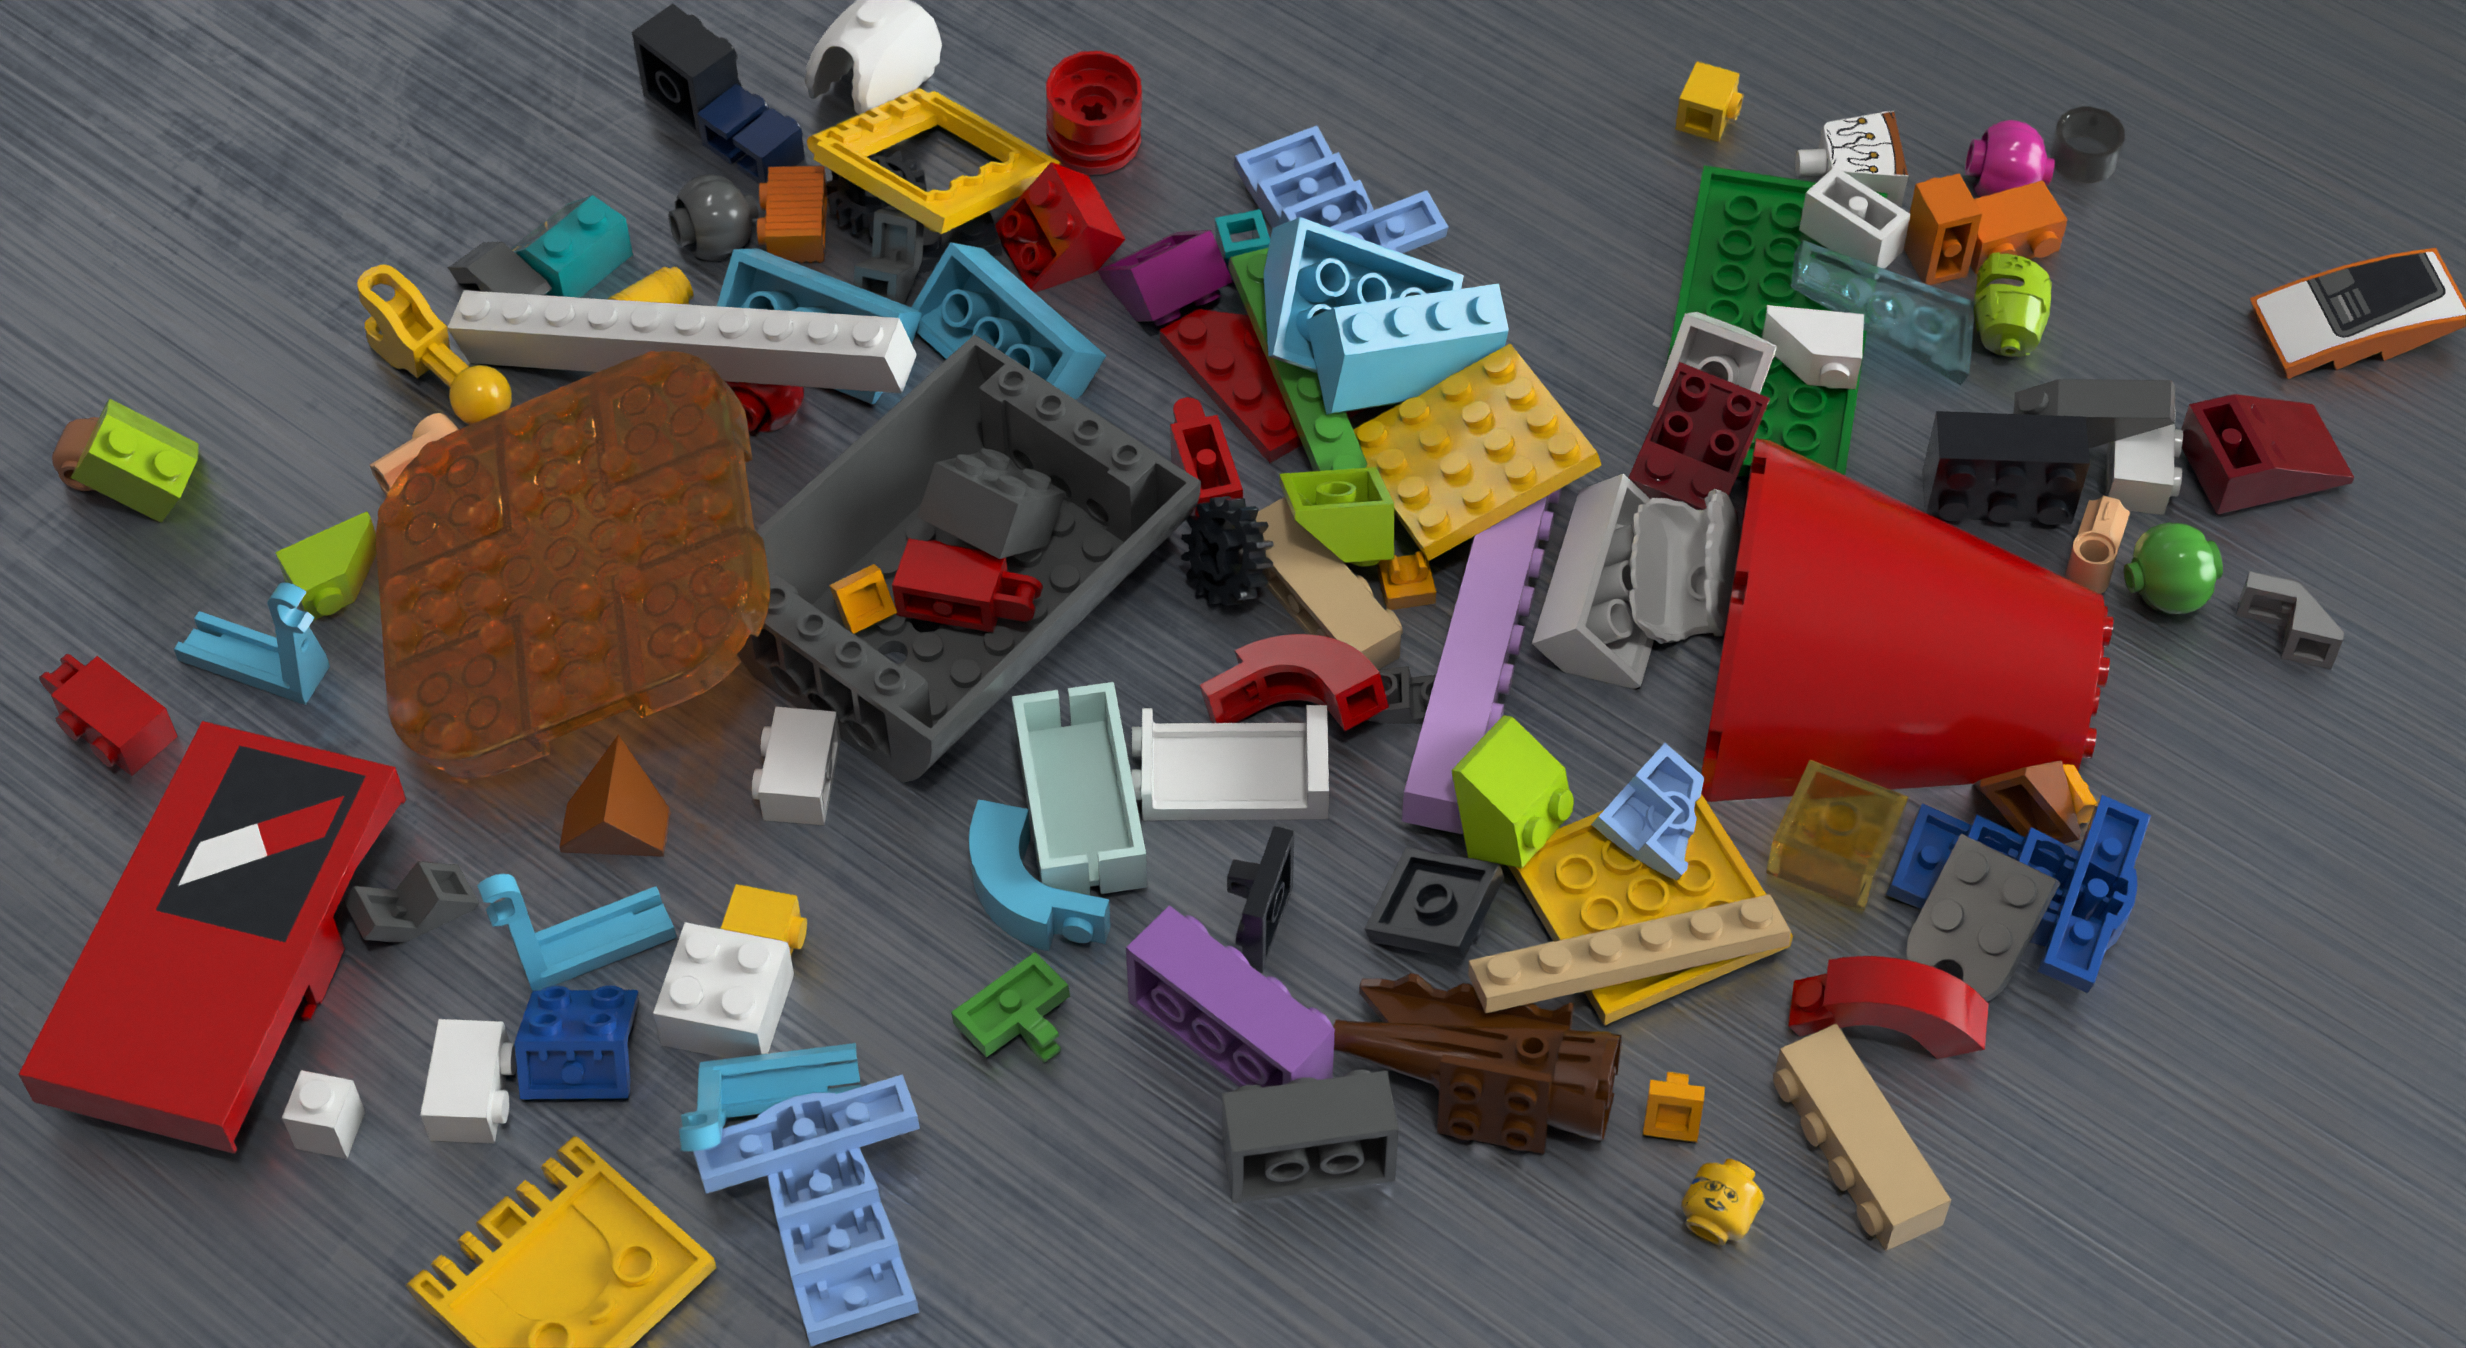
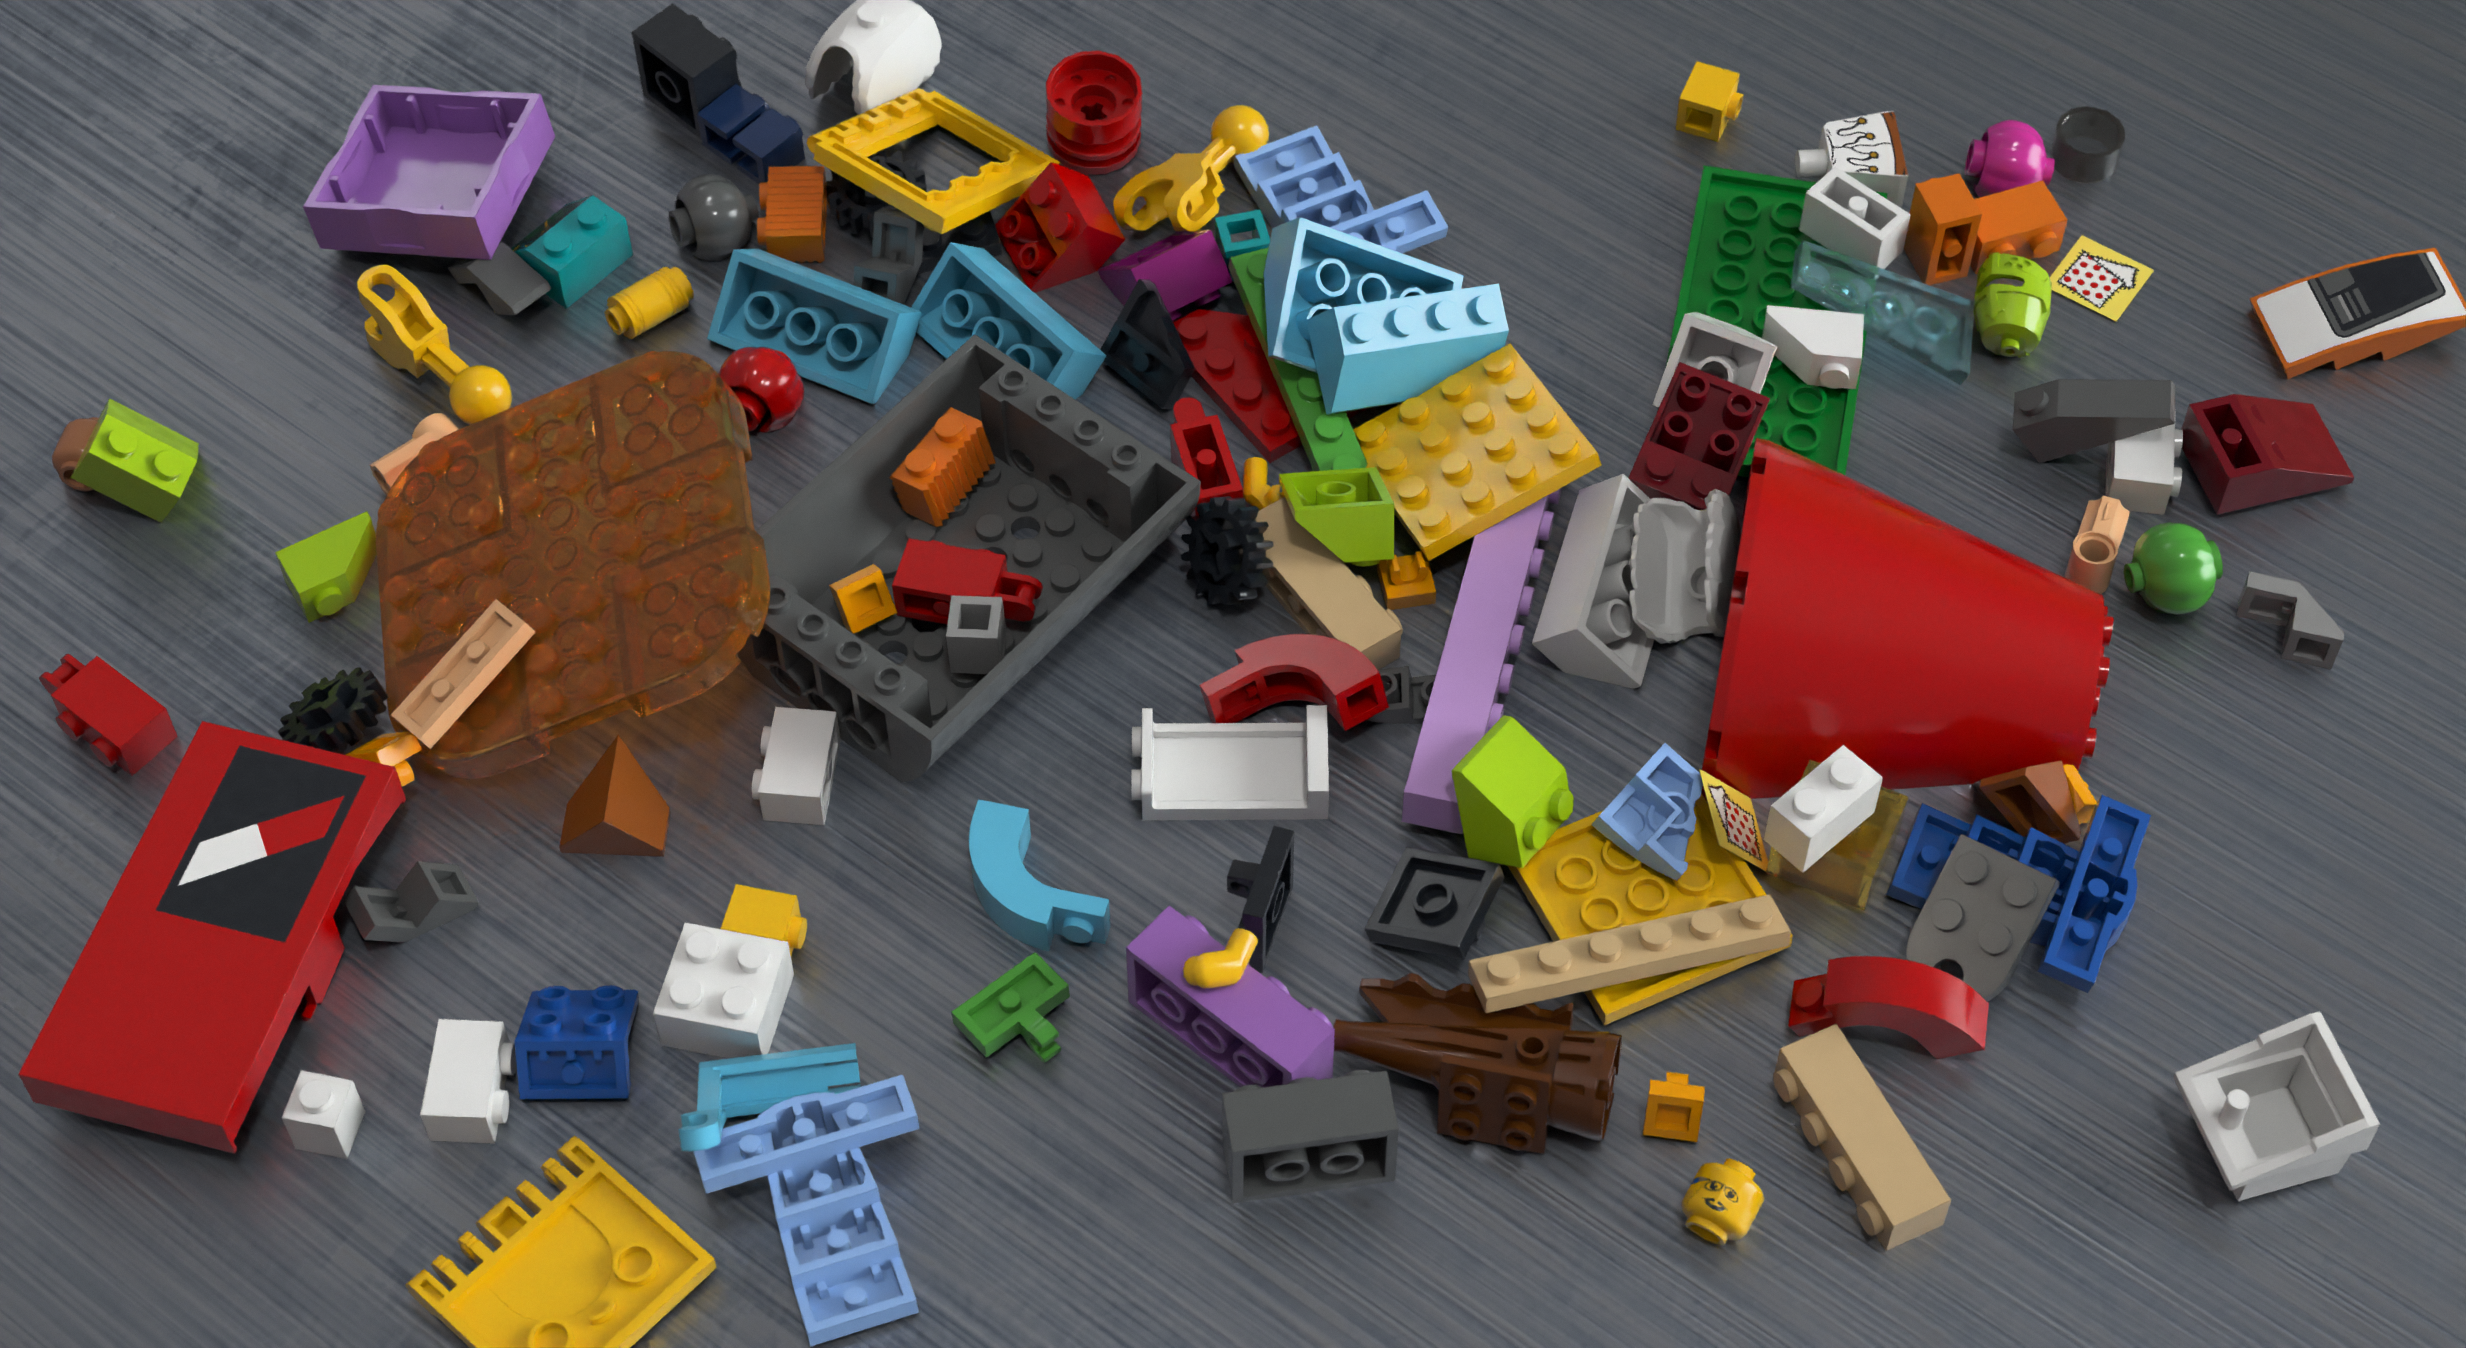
(281, 665): medium azure hinge -> none
(335, 711): none -> black gear
(392, 751): none -> light orange tile
(430, 172): none -> medium lavender tile
(463, 673): none -> light nougat plate
(580, 942): medium azure hinge -> none
(736, 342): white brick -> none
(943, 467): none -> orange brick
(975, 634): none -> light grey brick
(991, 503): dark grey brick -> none
(1080, 791): light aqua piece -> none
(1148, 347): none -> black wing
(1189, 183): none -> yellow piece
(1222, 966): none -> yellow arm
(1255, 485): none -> yellow arm
(1734, 821): none -> sticker
(1823, 808): none -> white brick
(2005, 467): black brick -> none
(2099, 278): none -> sticker
(2279, 1108): none -> white piece

